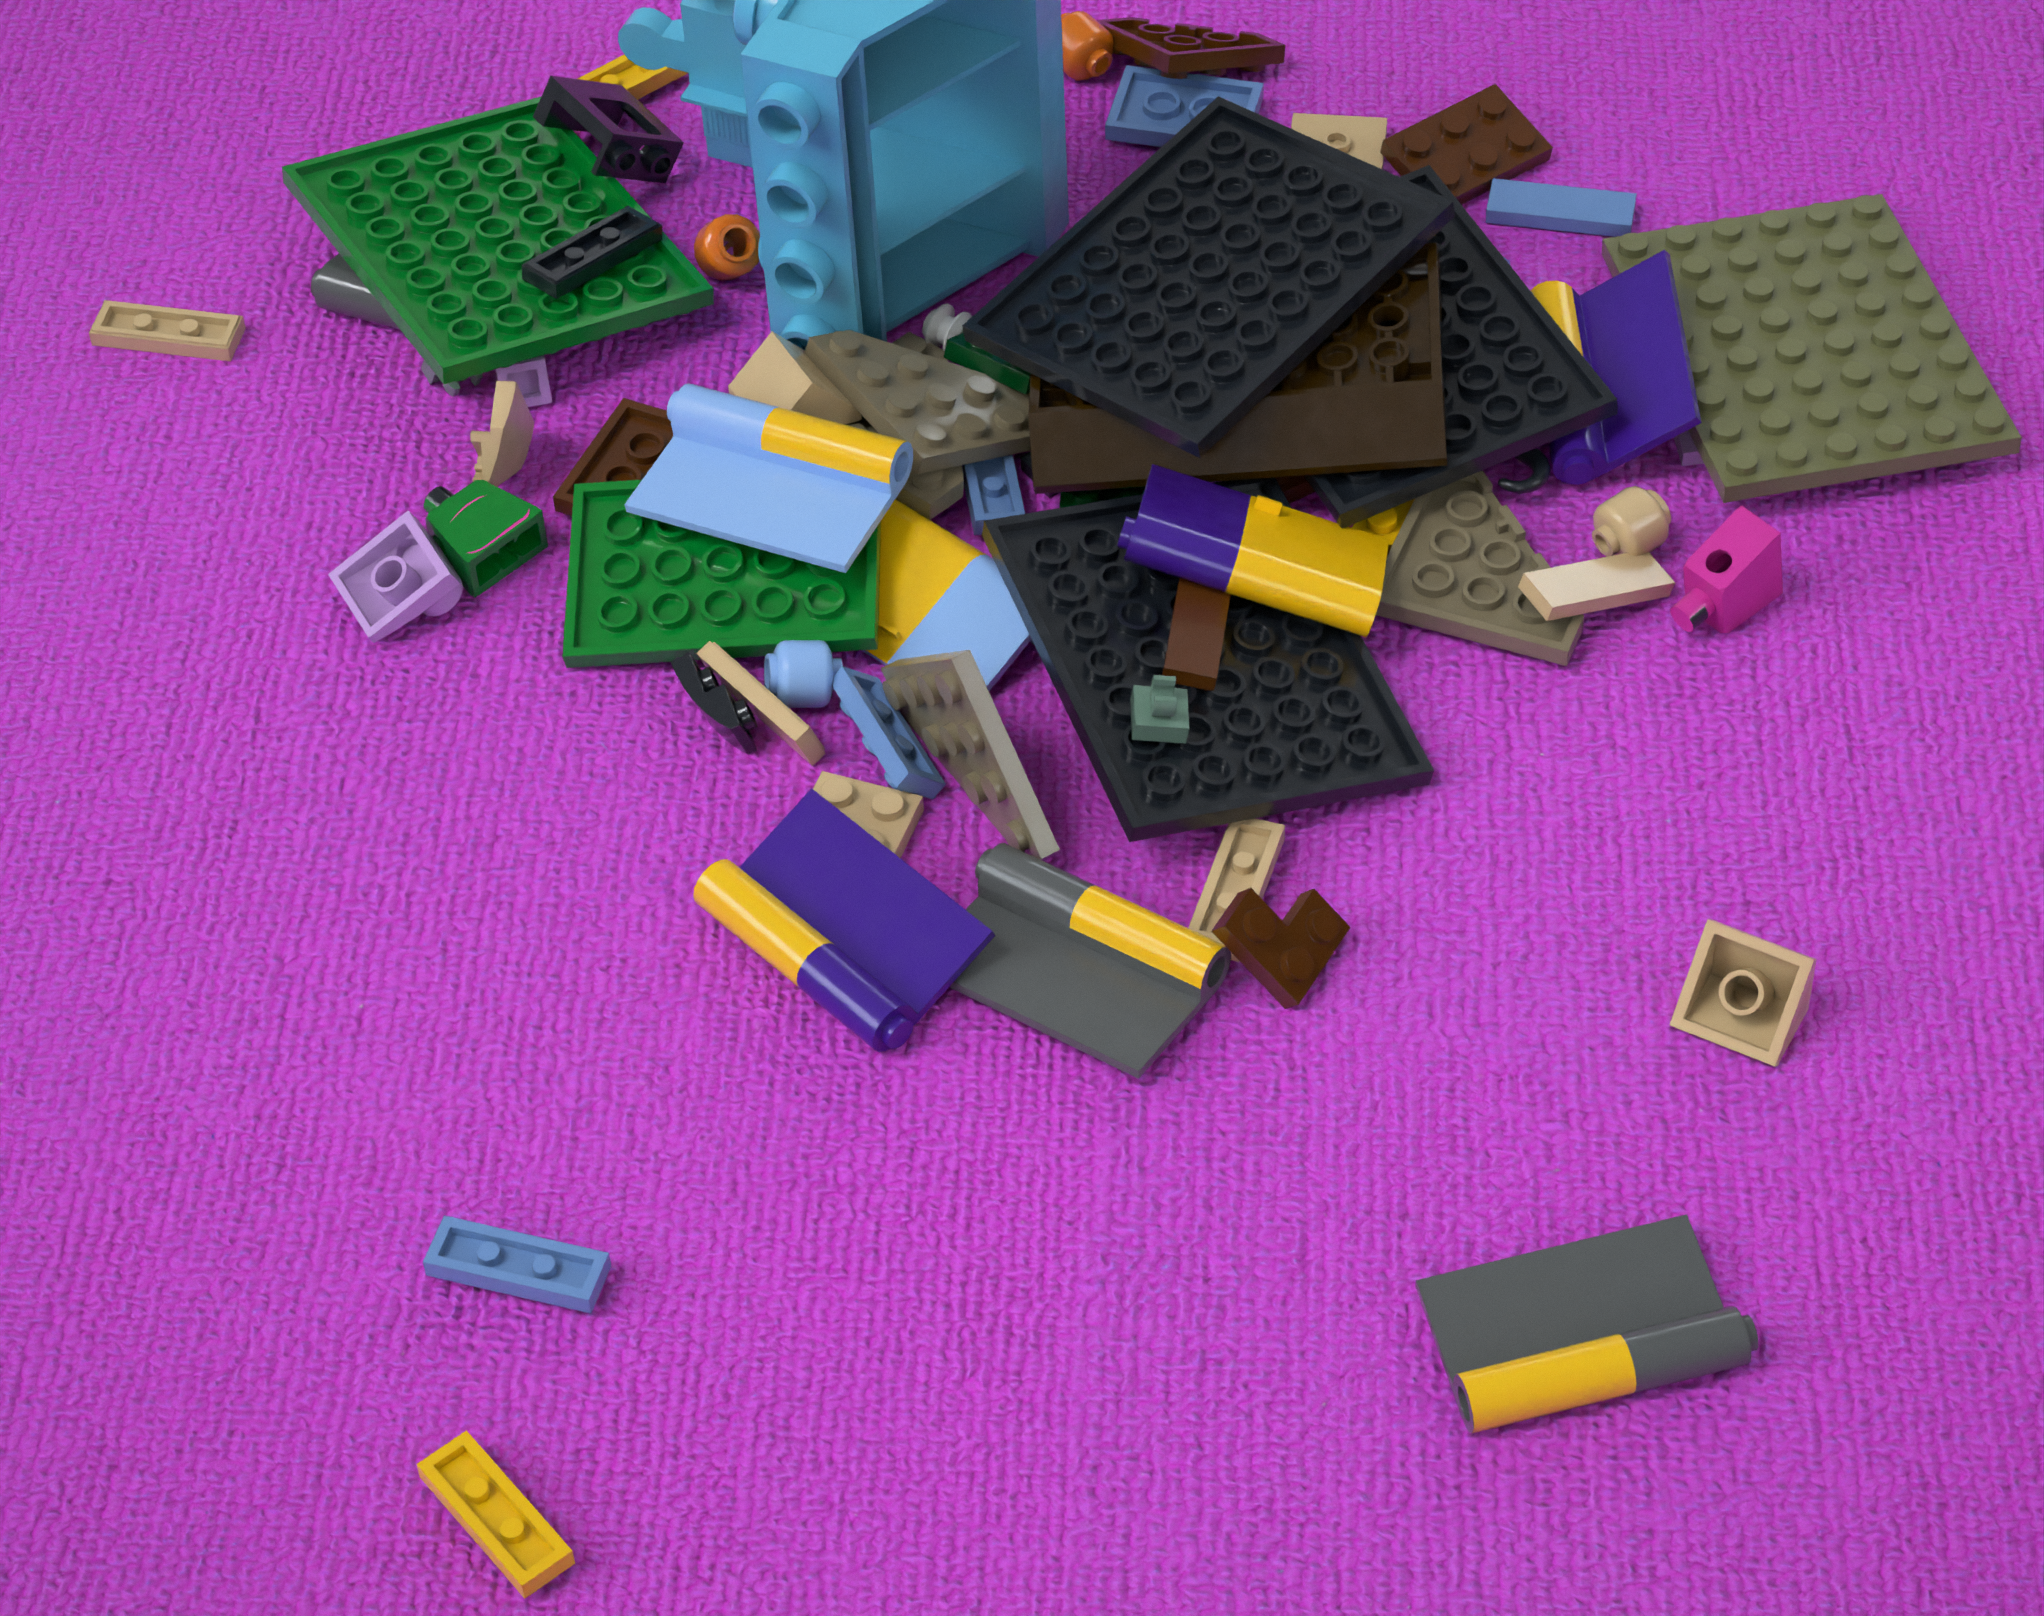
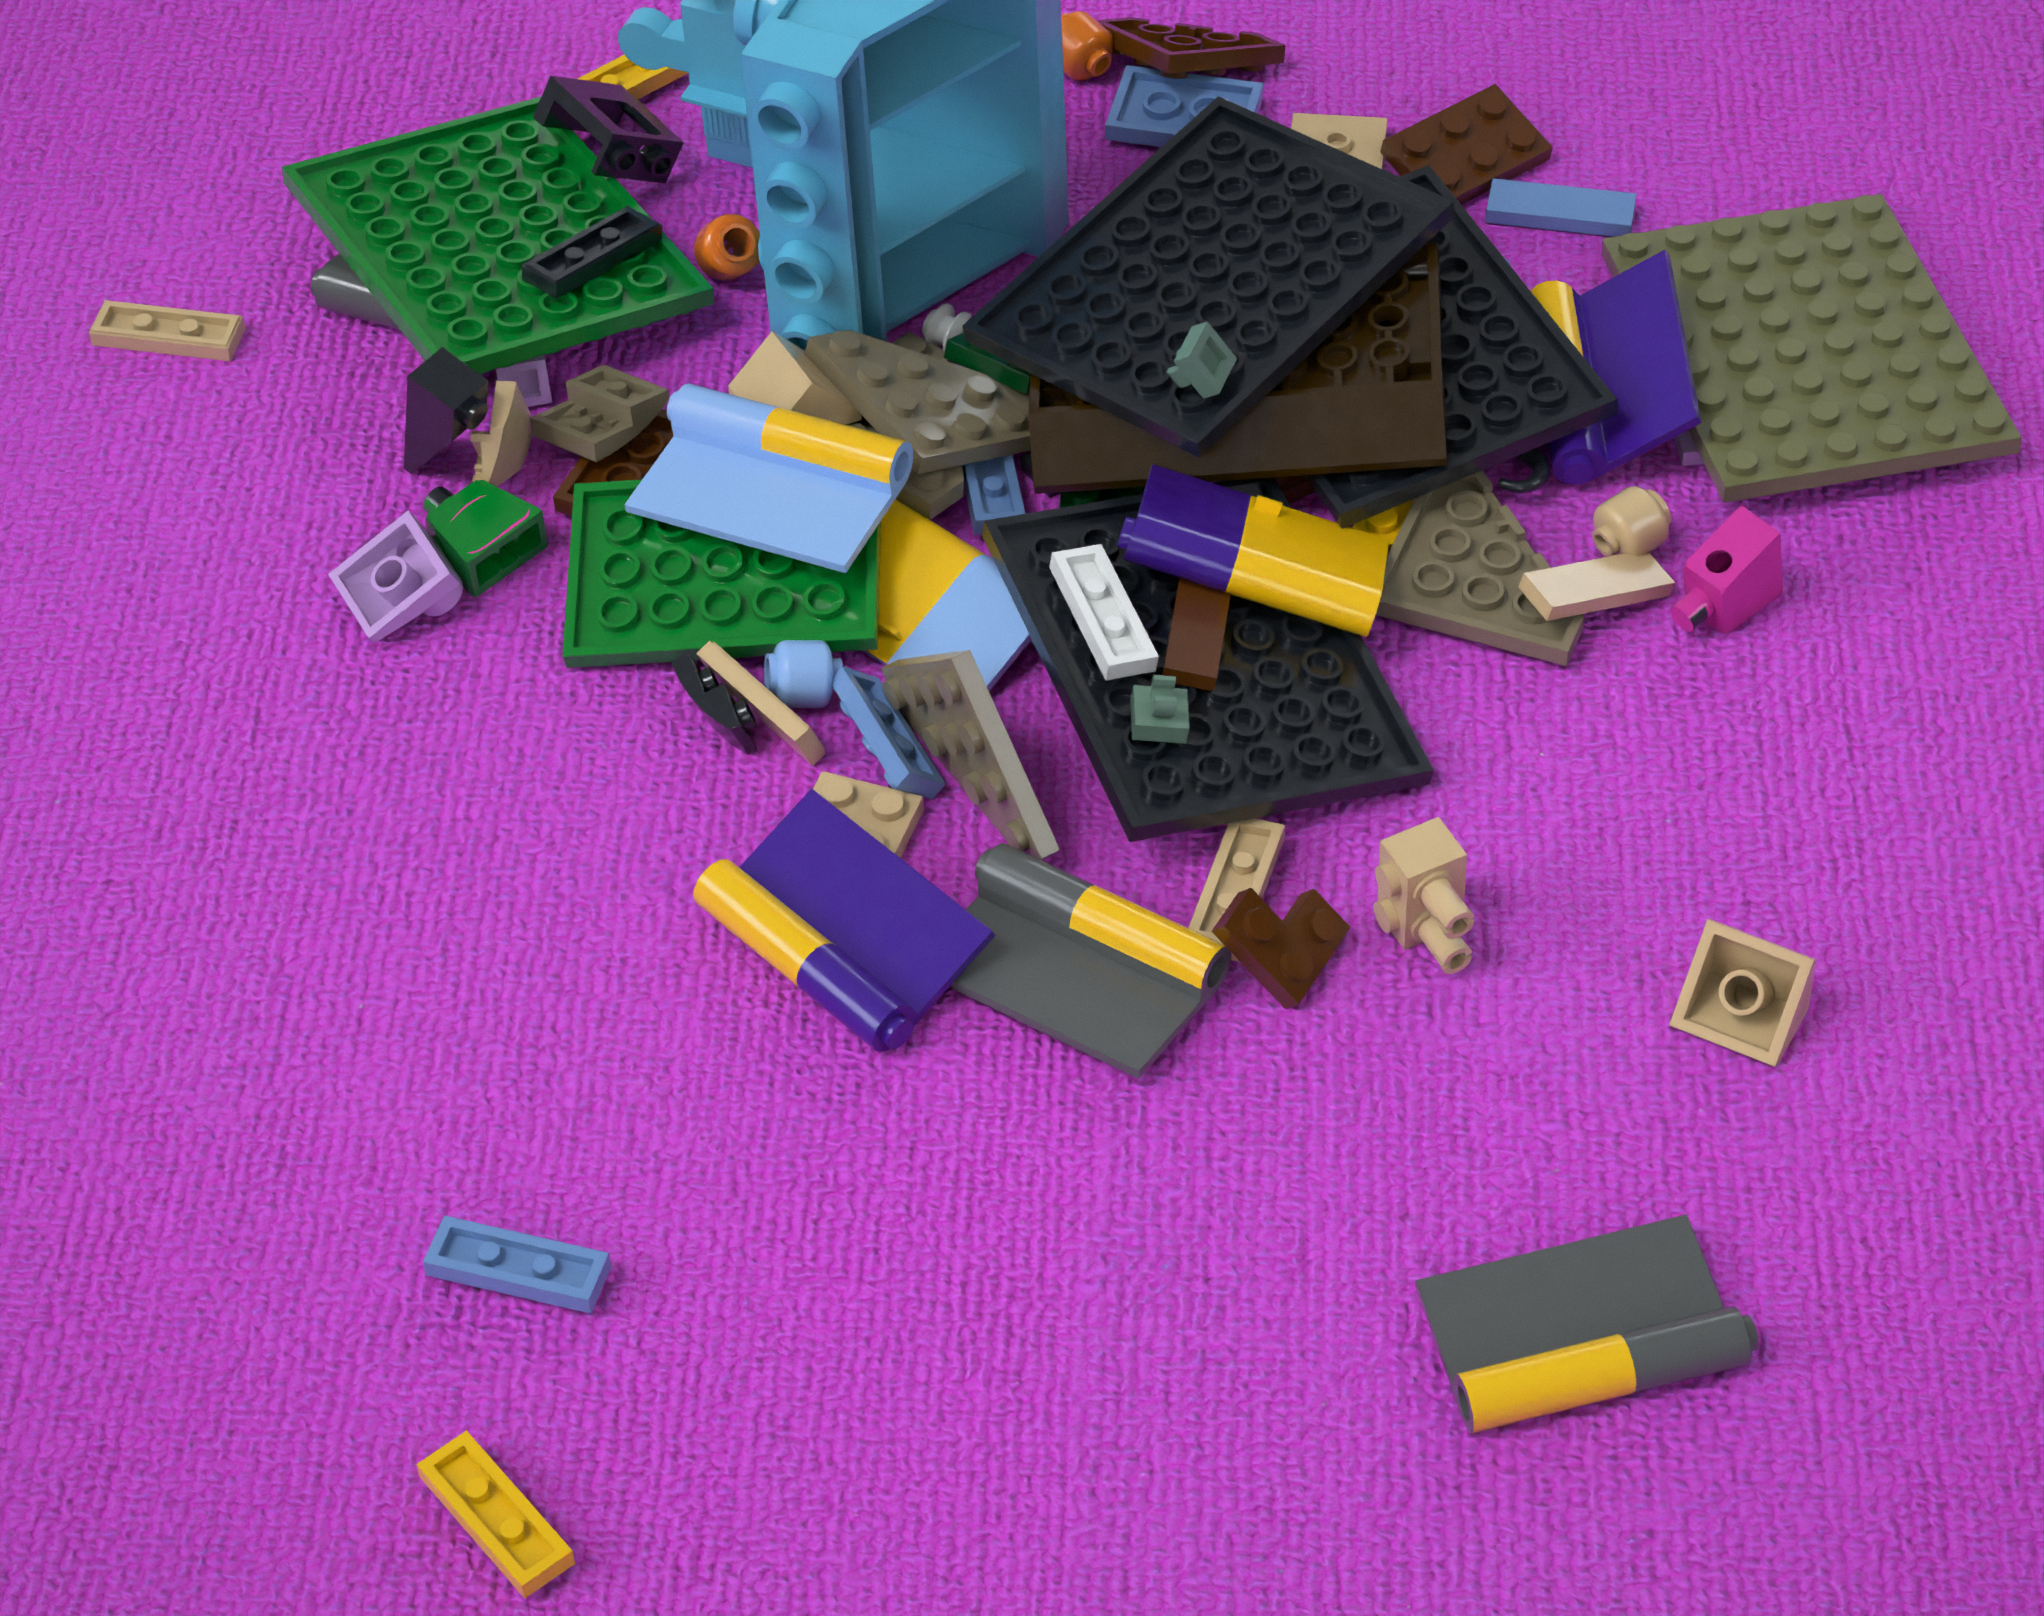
(440, 406): none -> black slope
(601, 412): none -> dark tan slope
(1103, 612): none -> white plate
(1202, 361): none -> sand green tile
(1424, 892): none -> tan brick

